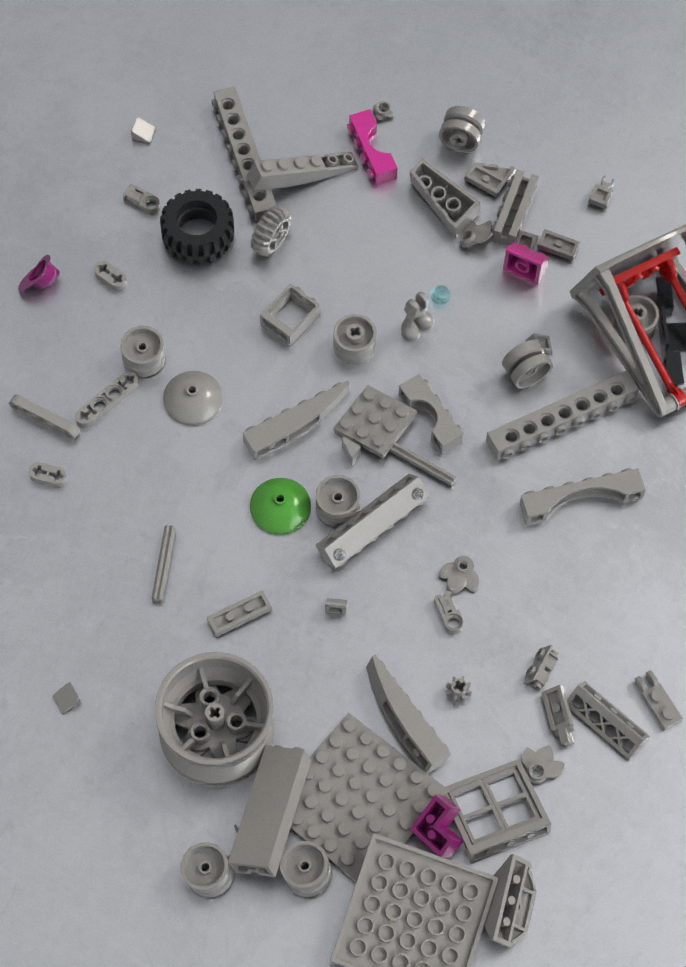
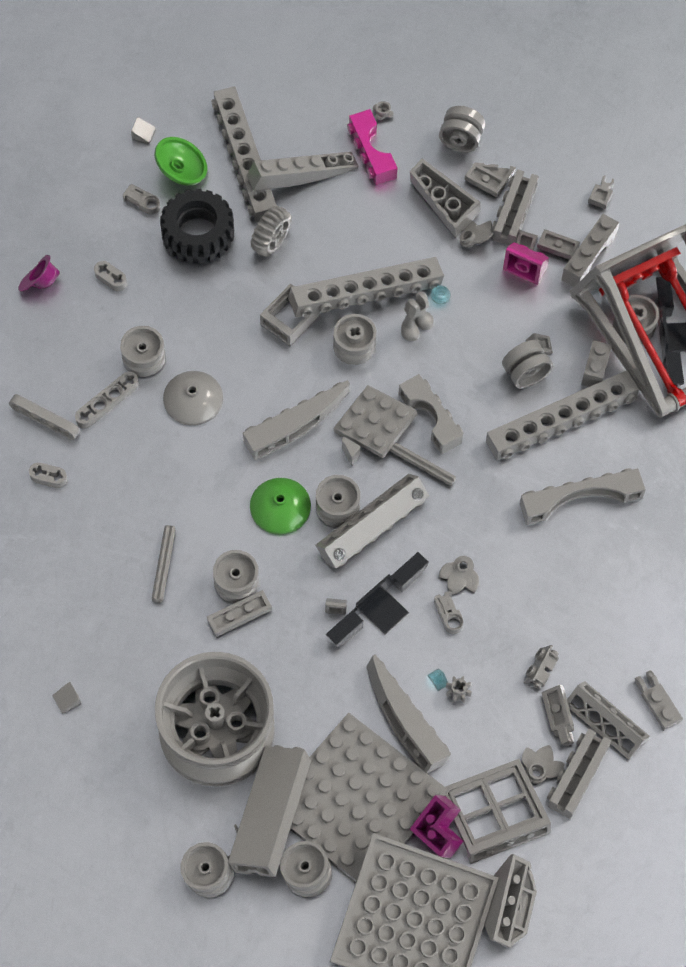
(180, 161): none -> bright green dish
(235, 575): none -> light grey wheel
(378, 604): none -> black piece
(415, 275): none -> light grey brick
(438, 679): none -> clear light blue piece
(579, 773): none -> light grey brick
(584, 257): none -> light grey arch
(596, 363): none -> light grey brick

